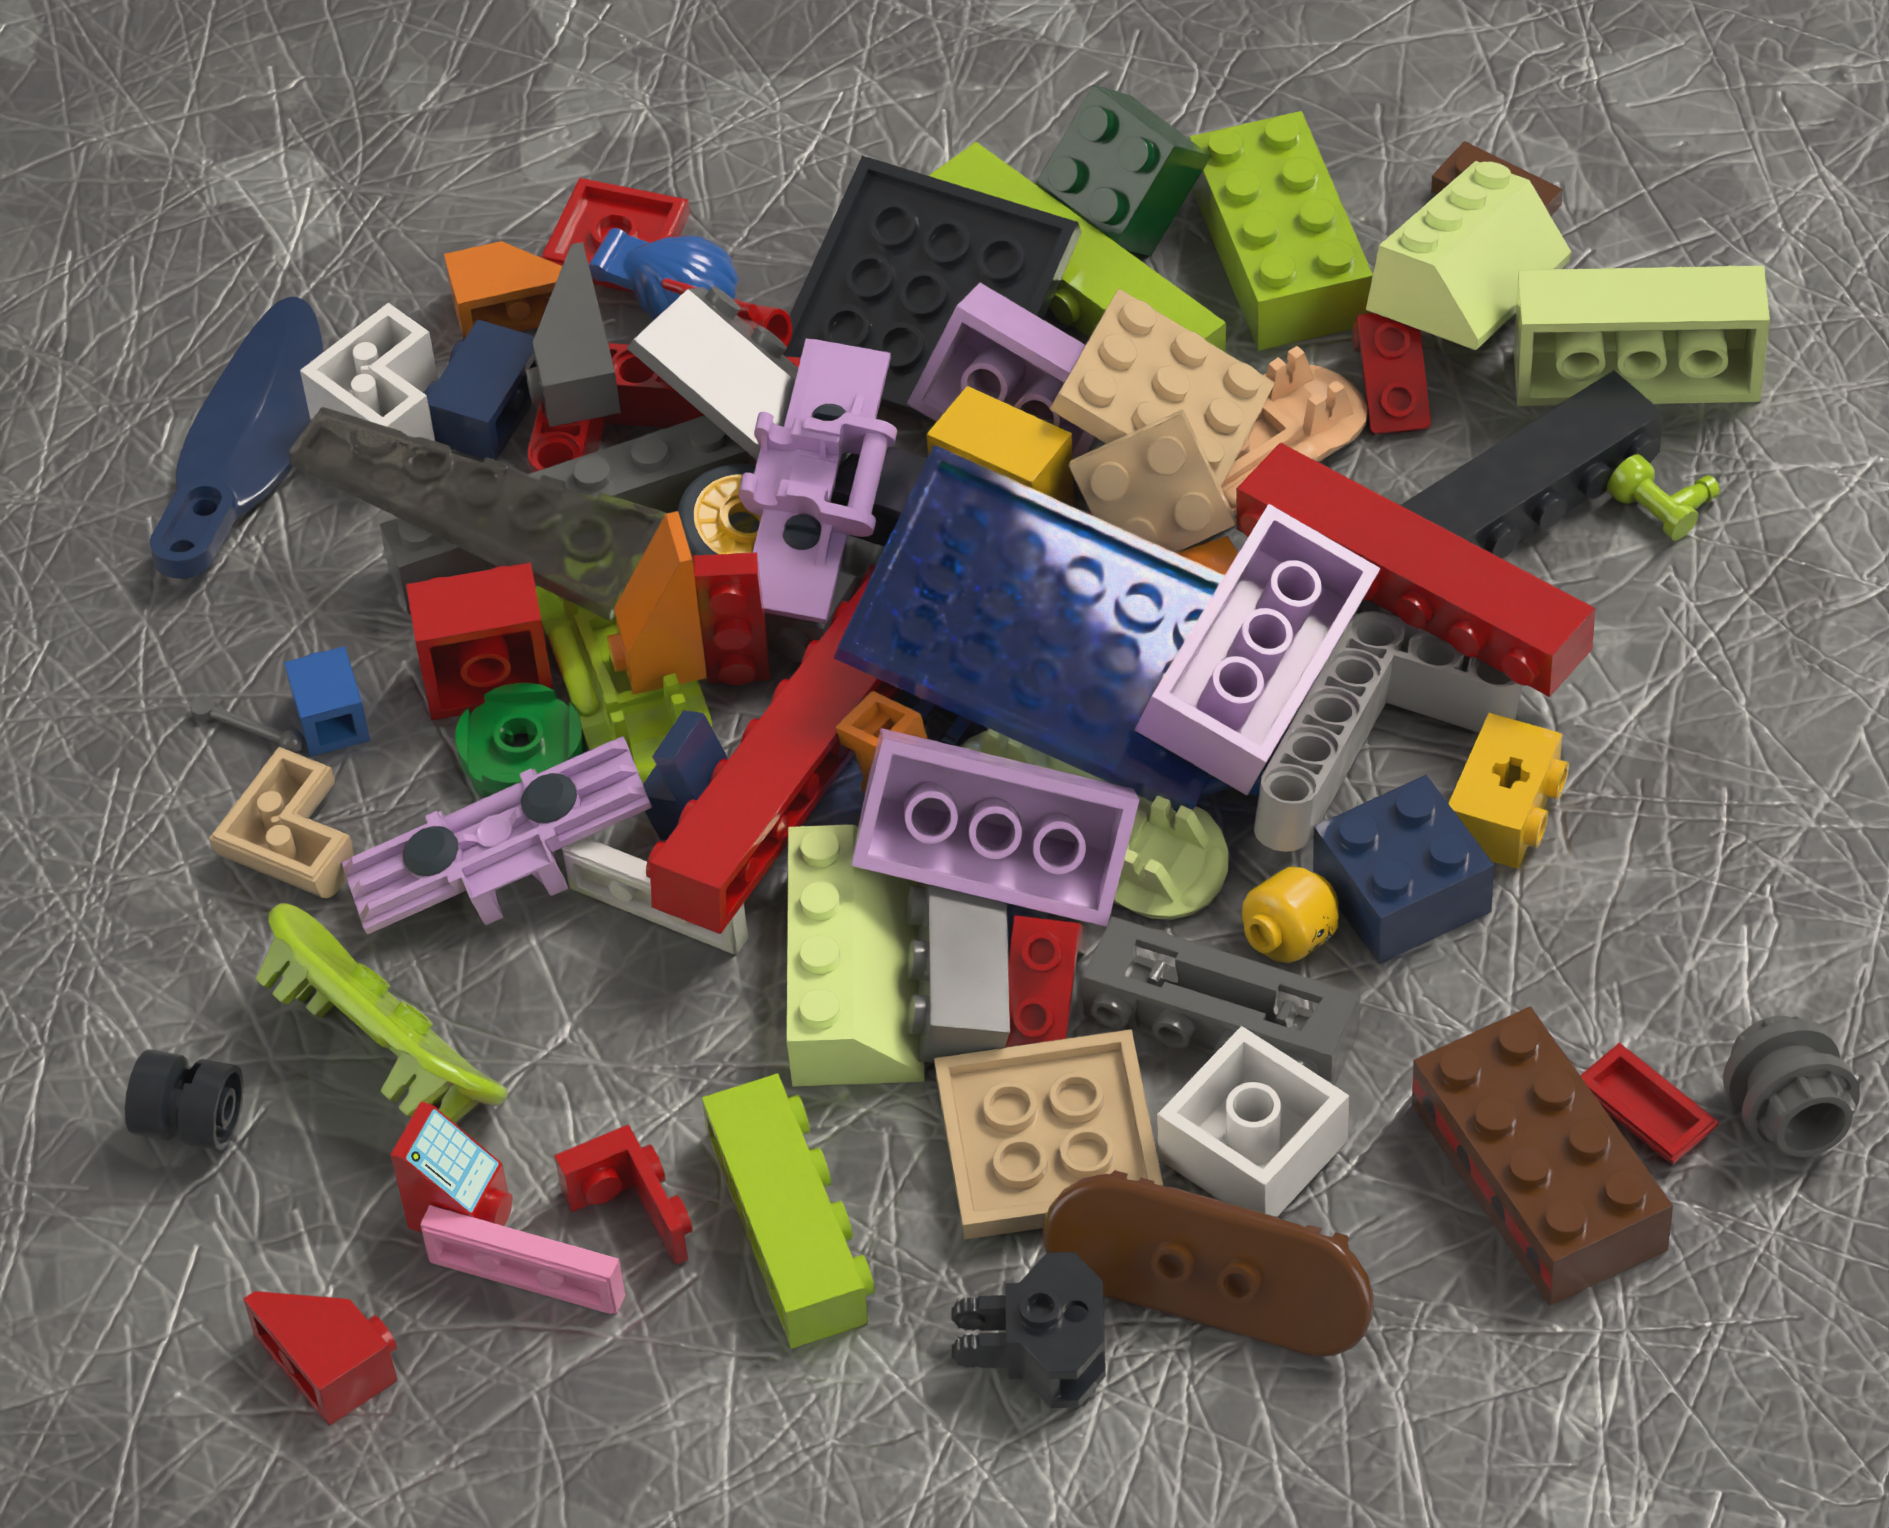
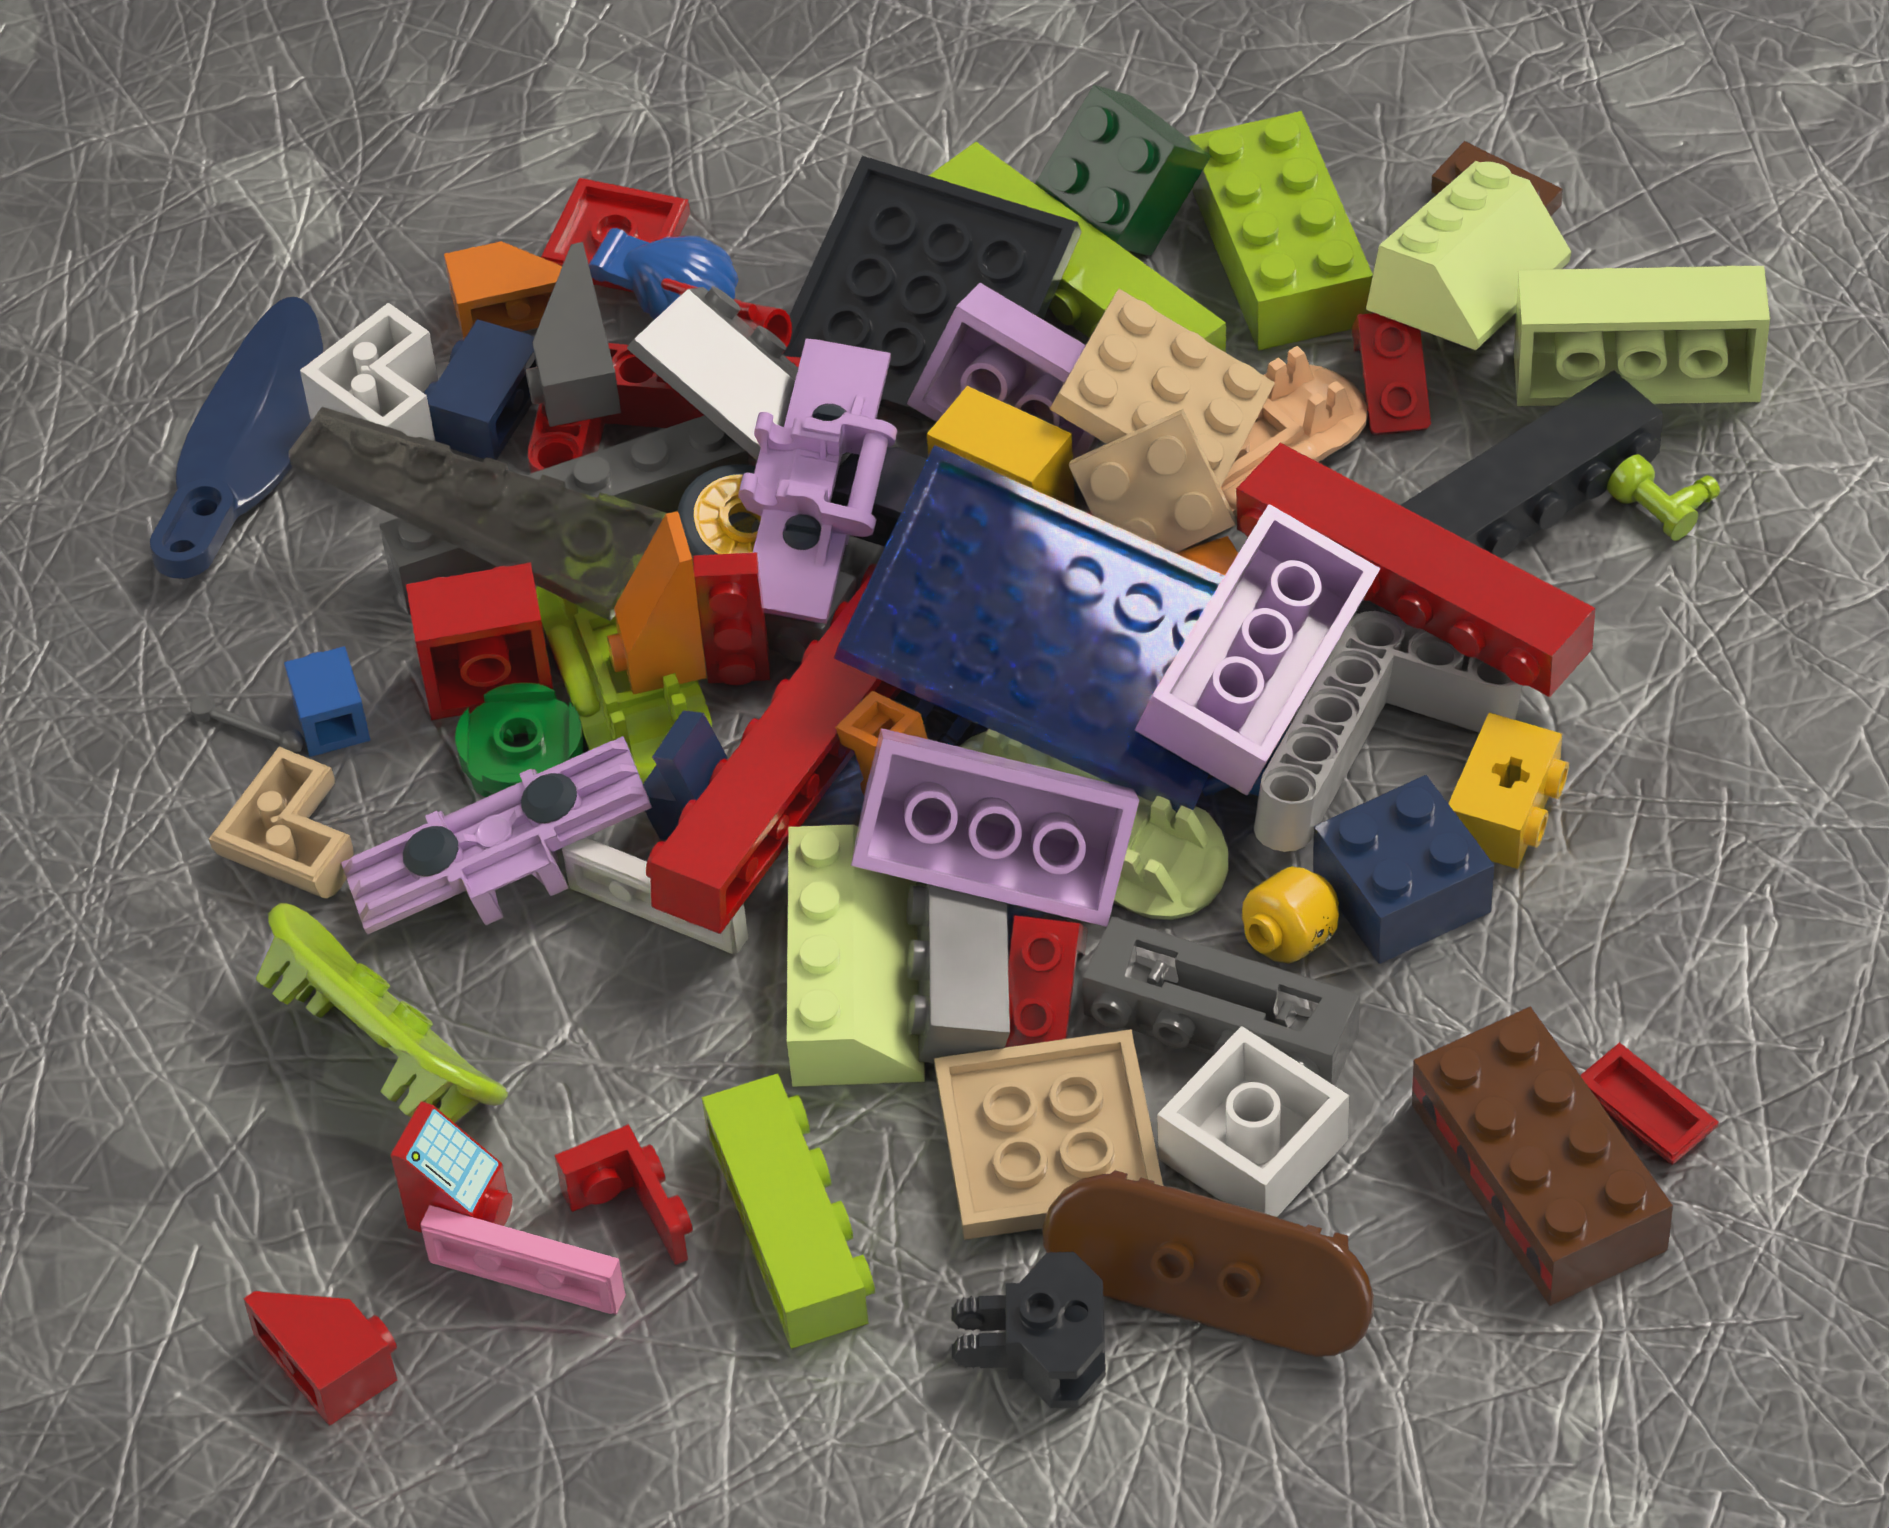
(194, 1101): black wheel -> none
(1791, 1086): dark grey piece -> none

